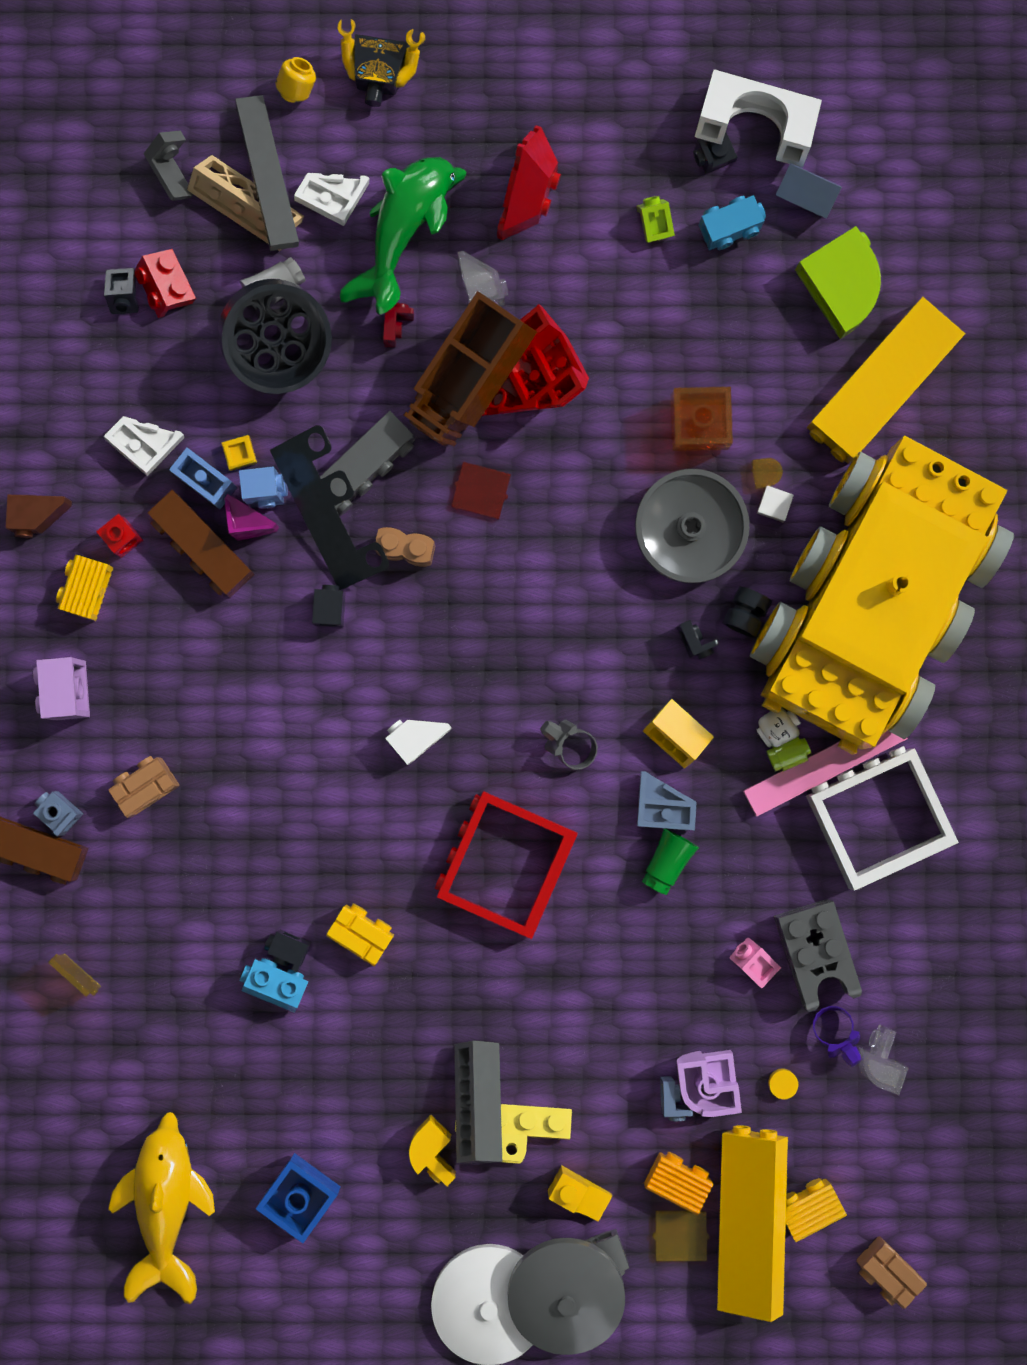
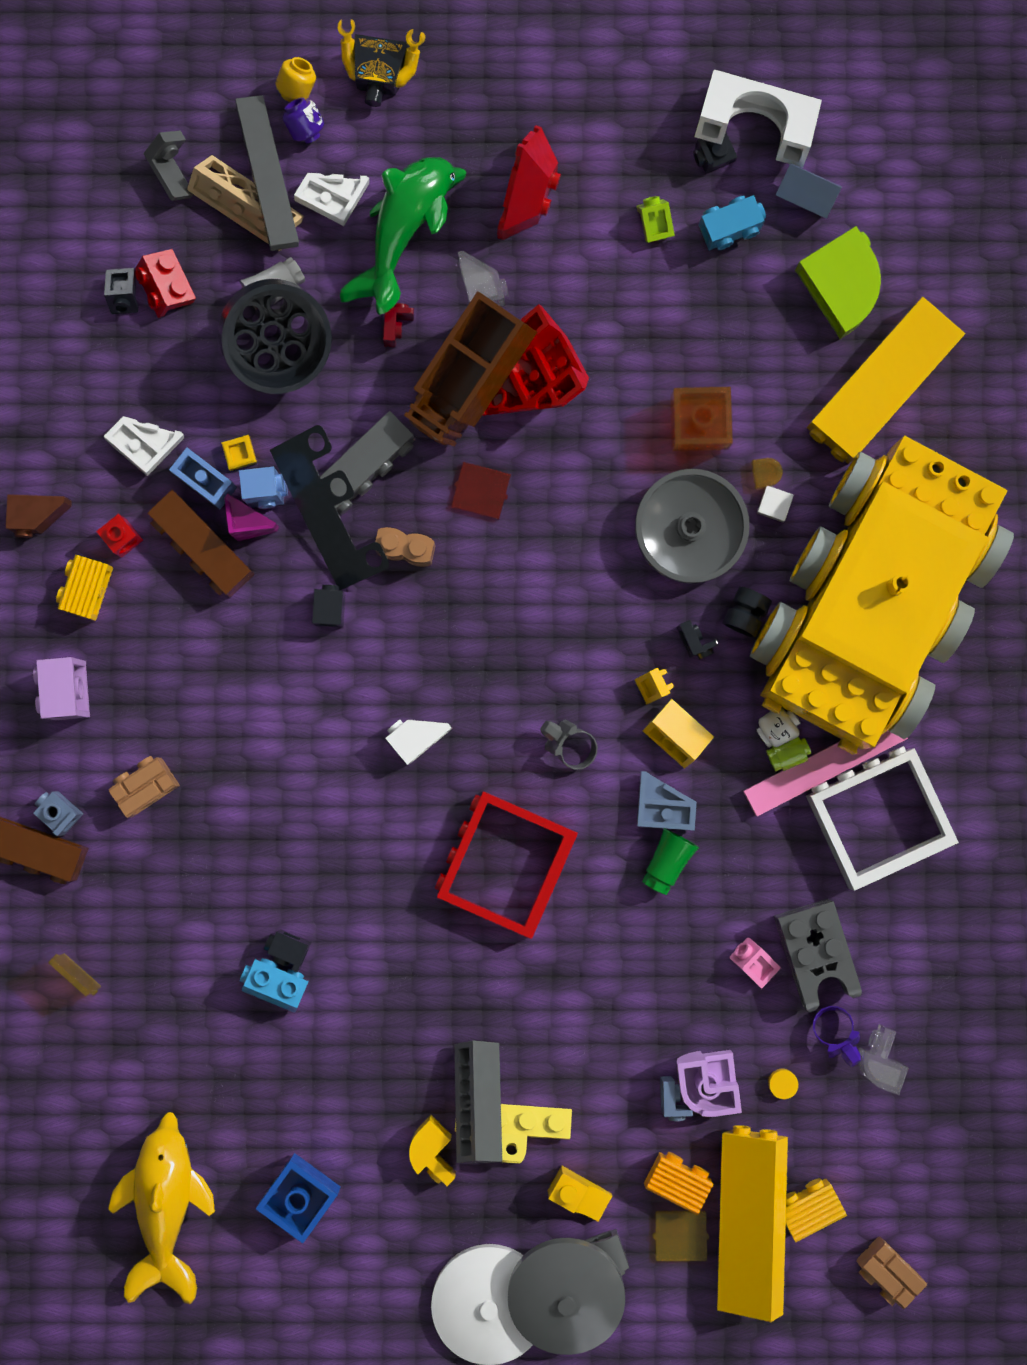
(303, 120): none -> dark purple head
(360, 933): yellow brick -> none
(653, 685): none -> yellow tile

